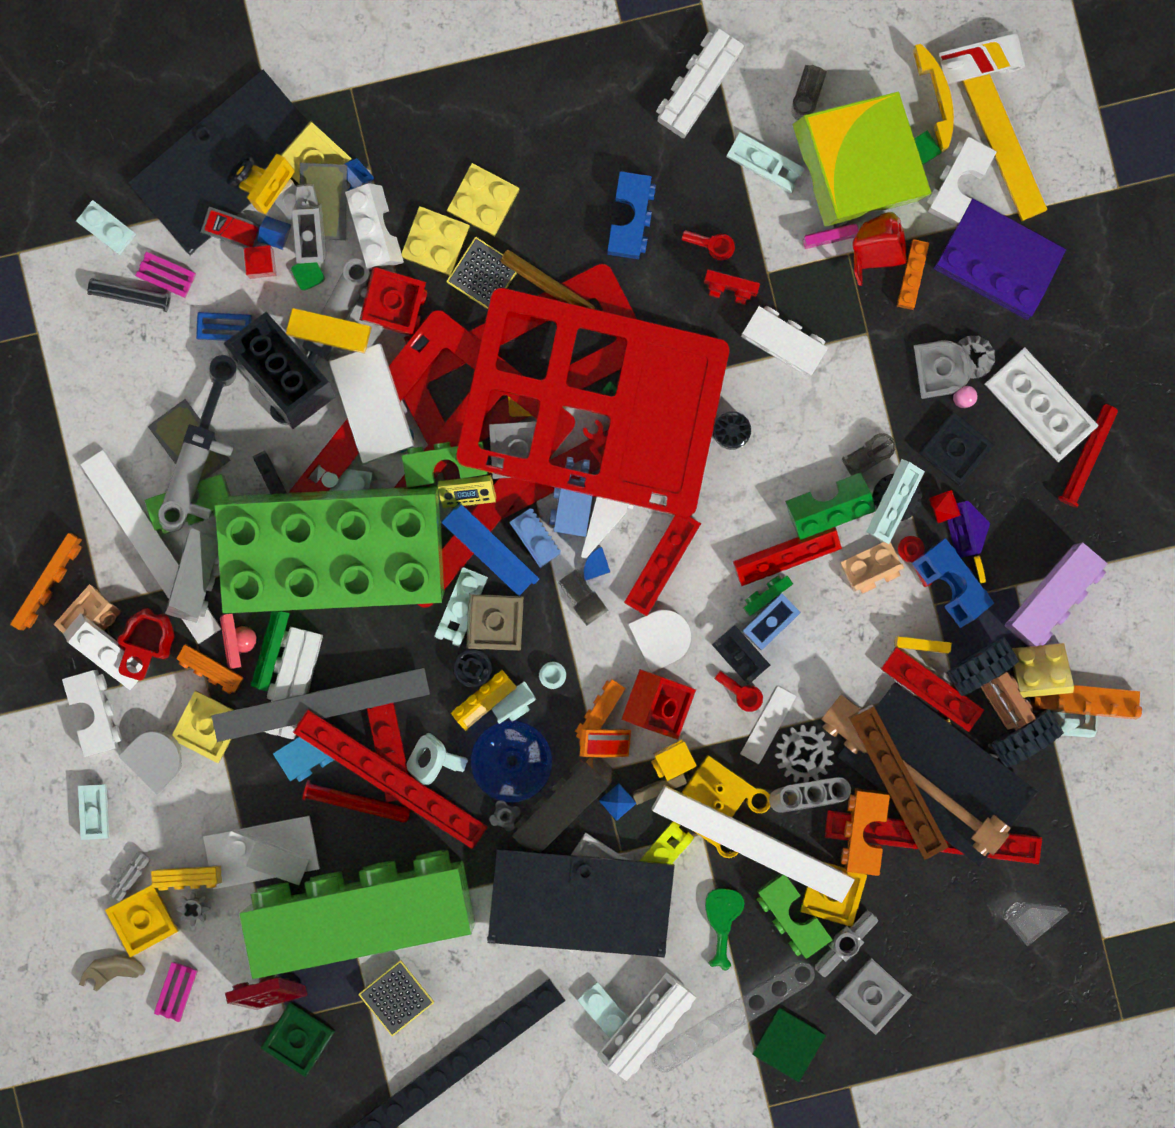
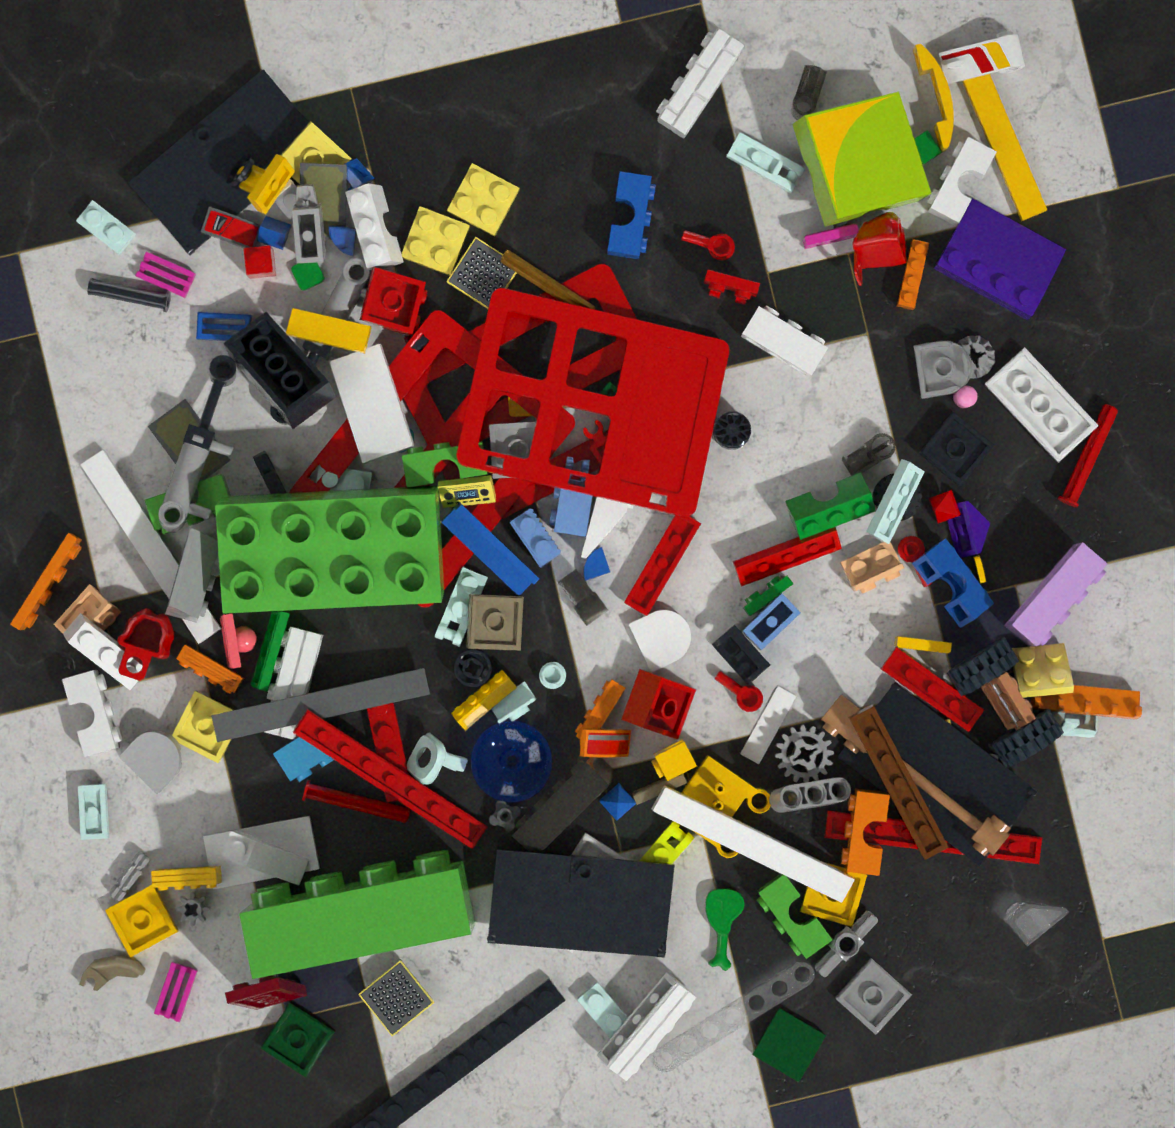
(343, 238): none -> blue tile

